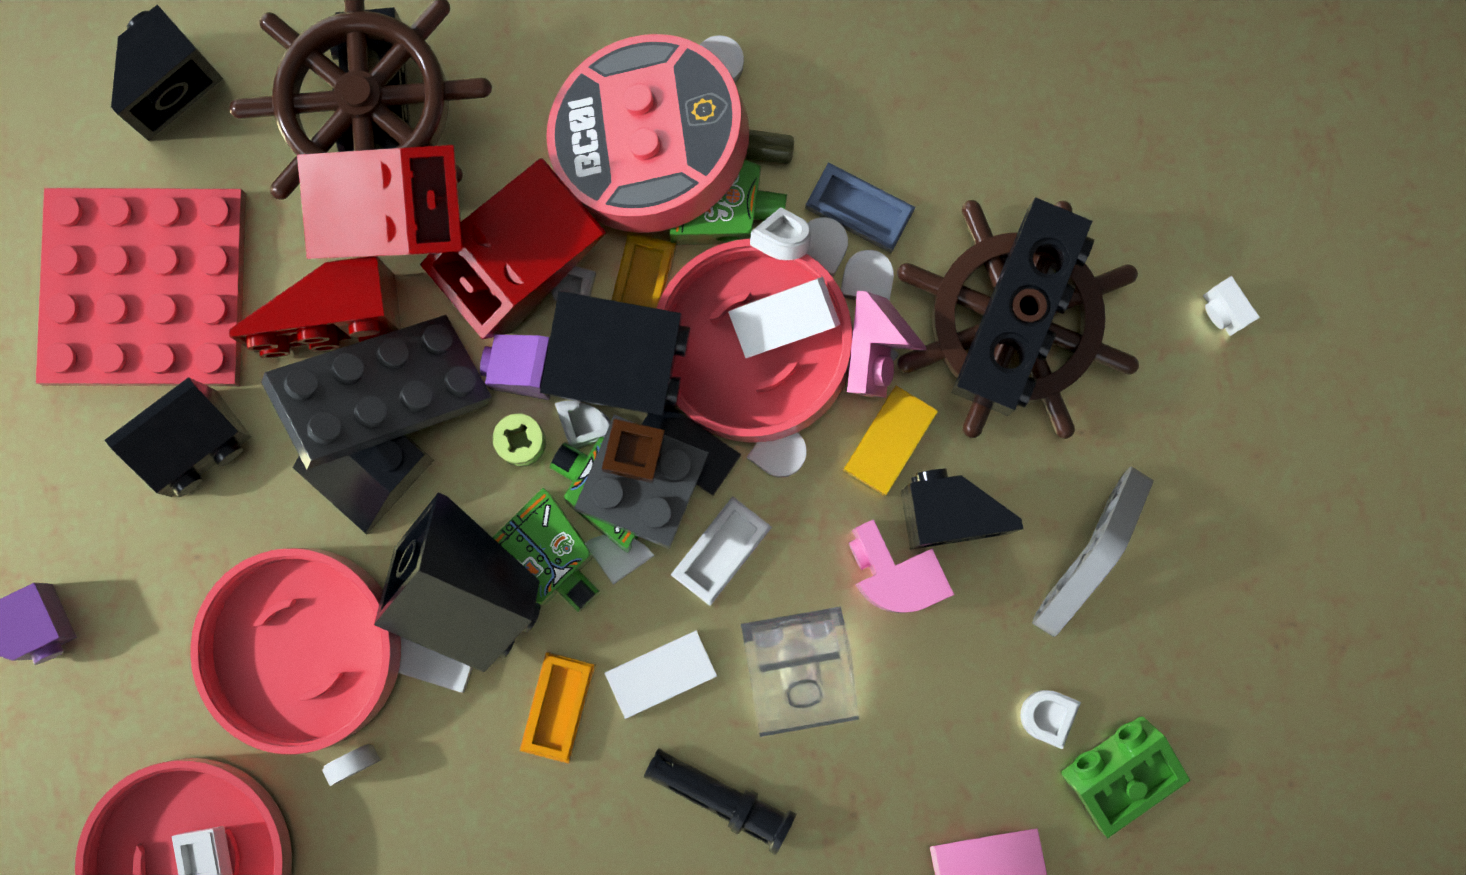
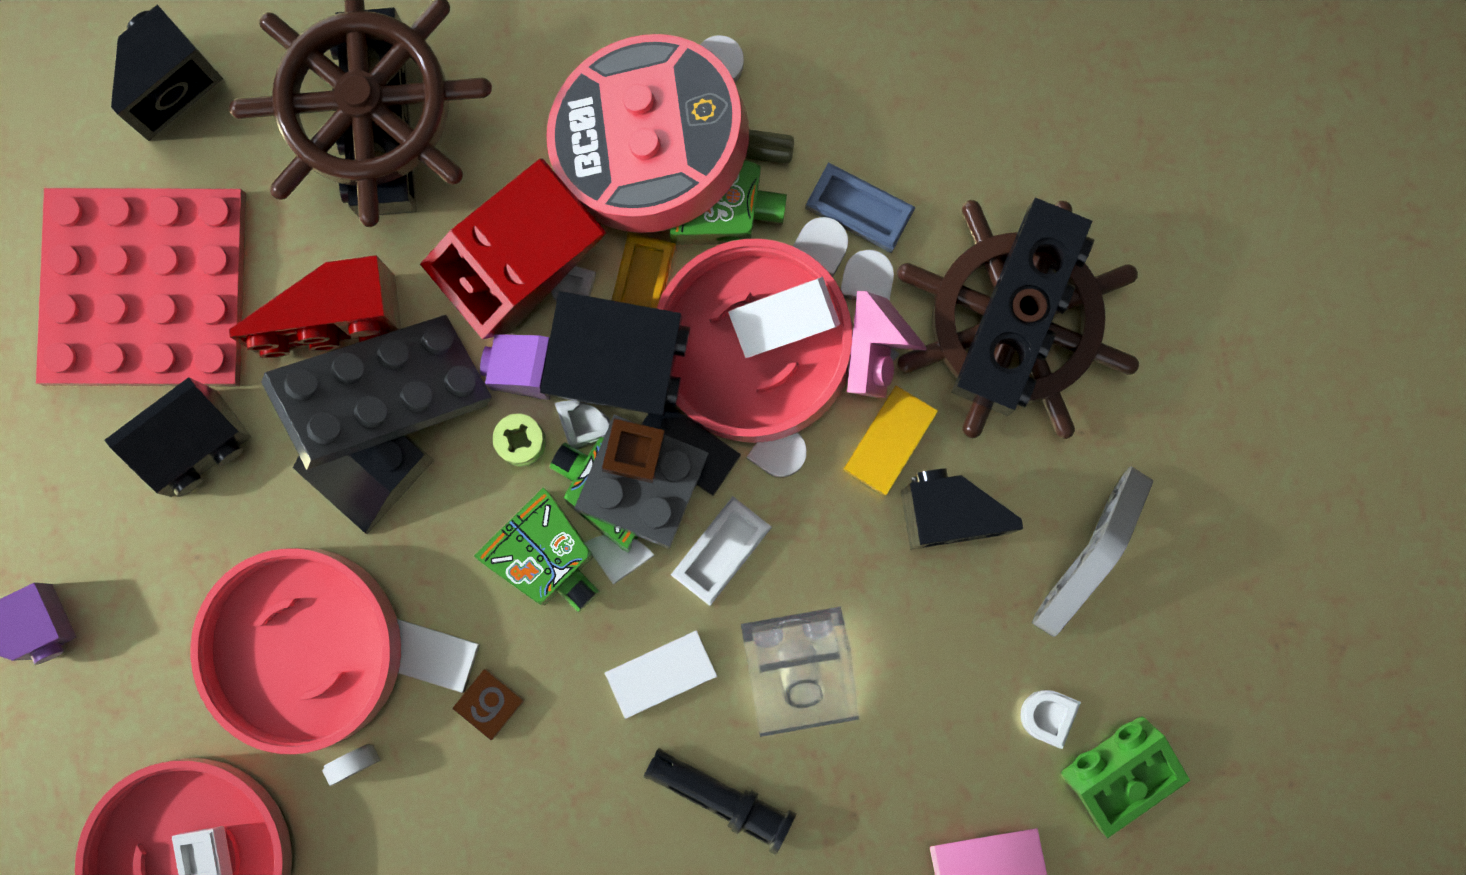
(380, 202): slope -> none
(457, 589): black slope -> none
(488, 704): none -> reddish brown tile
(557, 707): light orange tile -> none
(782, 236): white tile -> none
(897, 587): bright pink brick -> none
(1229, 307): white plate -> none

